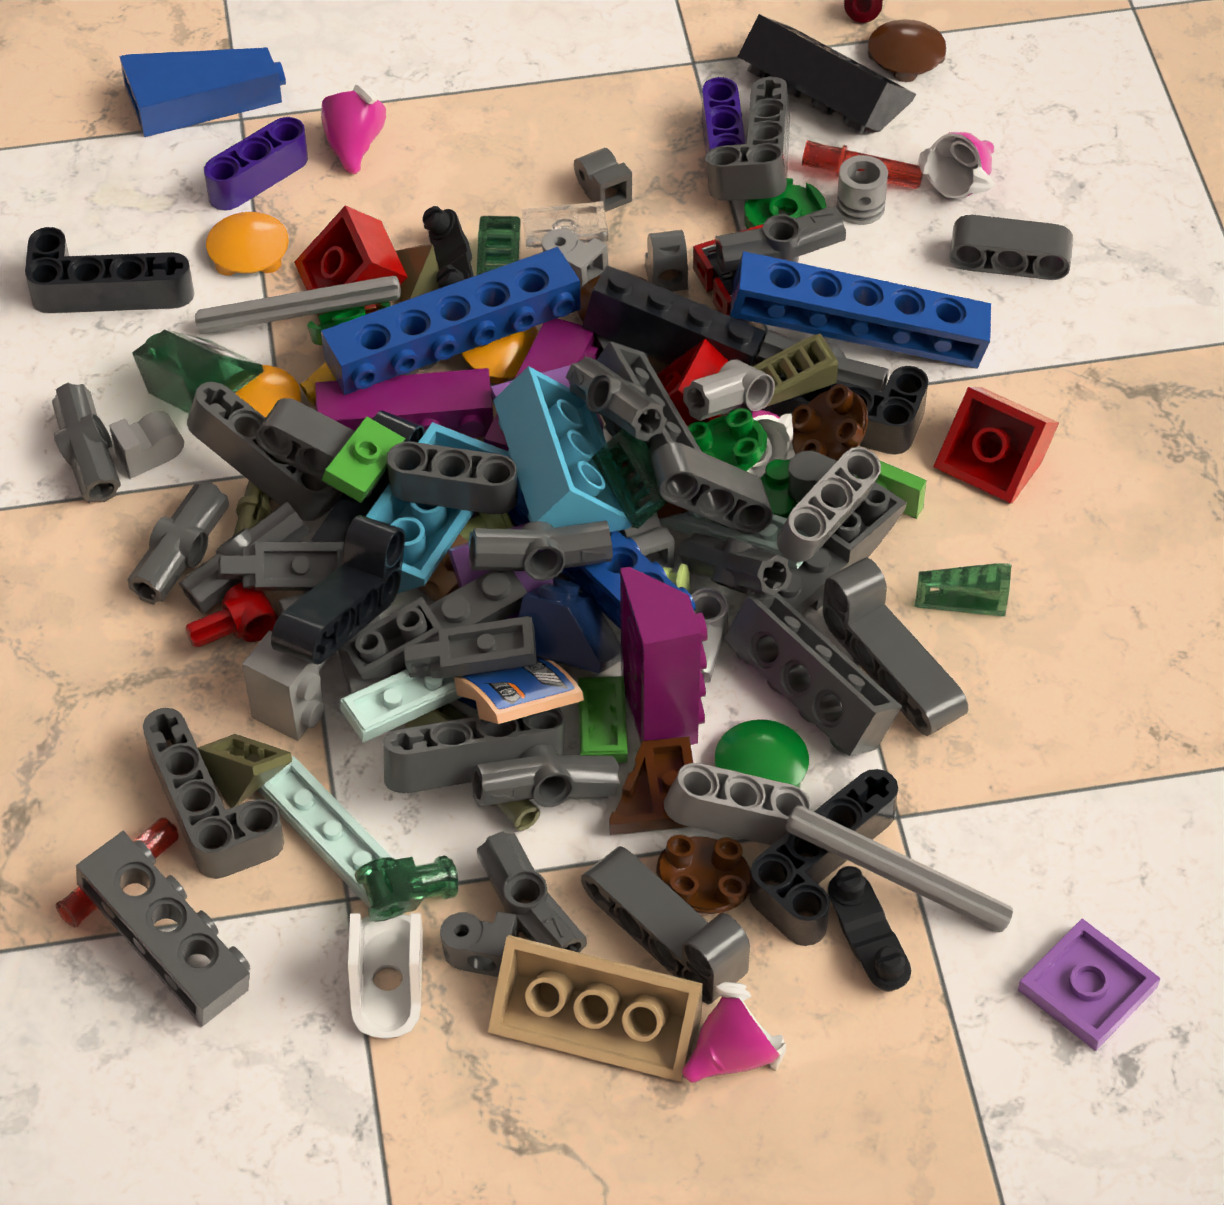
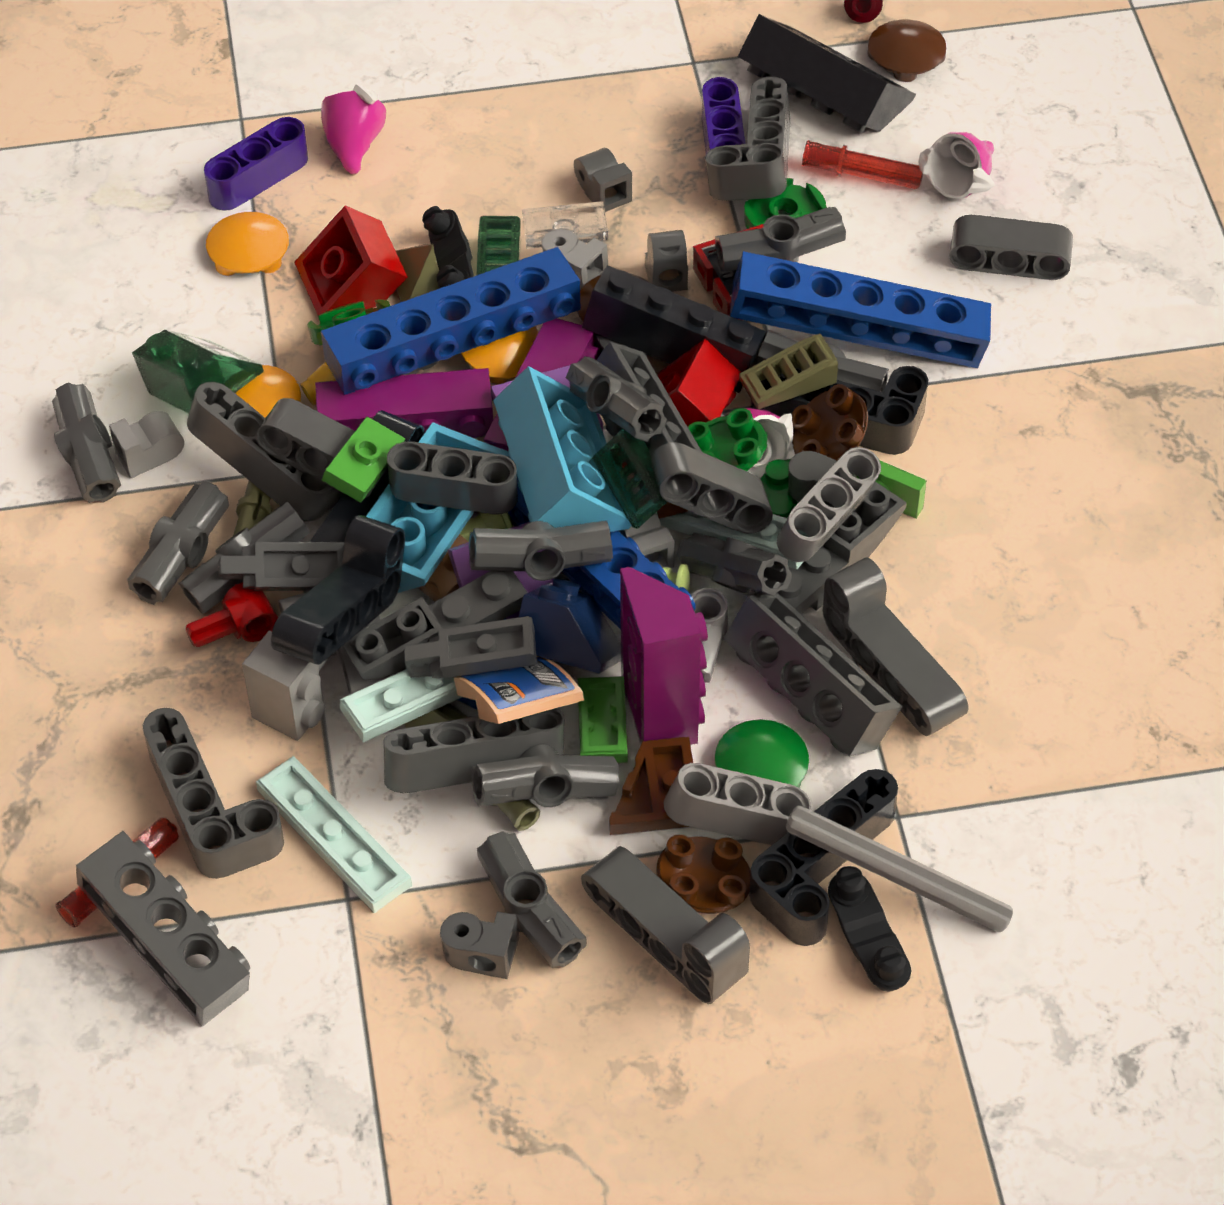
(103, 281): black beam -> none
(199, 86): blue slope -> none
(242, 765): olive slope -> none
(298, 304): light grey axle -> none
(378, 946): white piece -> none
(401, 886): clear green connector -> none
(596, 1008): tan slope -> none
(732, 388): light grey piece -> none
(732, 1039): dark pink hat -> none
(862, 193): light grey piece -> none
(966, 589): clear green slope -> none
(995, 443): red slope -> none
(1089, 984): medium lavender tile -> none

